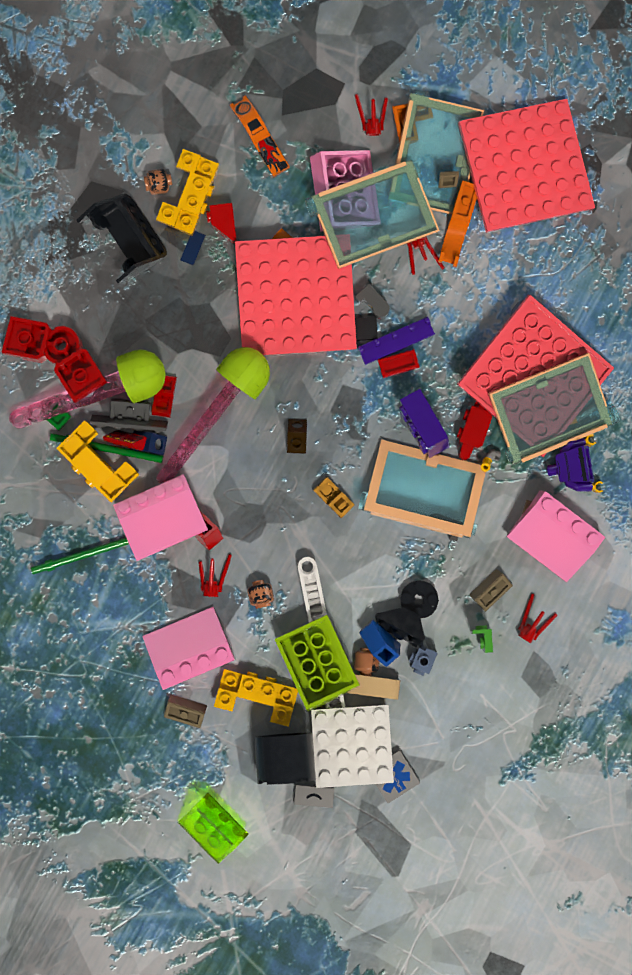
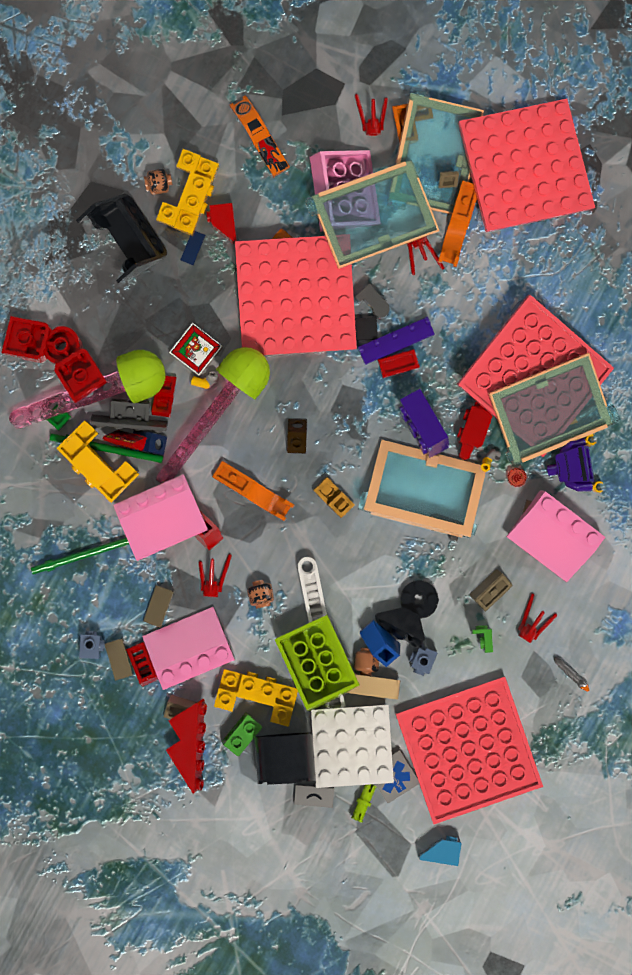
(91, 645): none -> sand blue brick
(119, 659): none -> dark tan slope
(148, 679): none -> red slope
(158, 606): none -> dark tan slope
(188, 752): none -> red slope
(195, 349): none -> tile
(206, 382): none -> arm
(213, 828): clear neon green slope -> none
(241, 734): none -> bright green bracket
(252, 490): none -> orange piece
(363, 802): none -> lime pin
(443, 851): none -> dark azure slope
(469, 750): none -> coral plate
(516, 477): none -> clear red tile
(569, 672): none -> flat silver piece

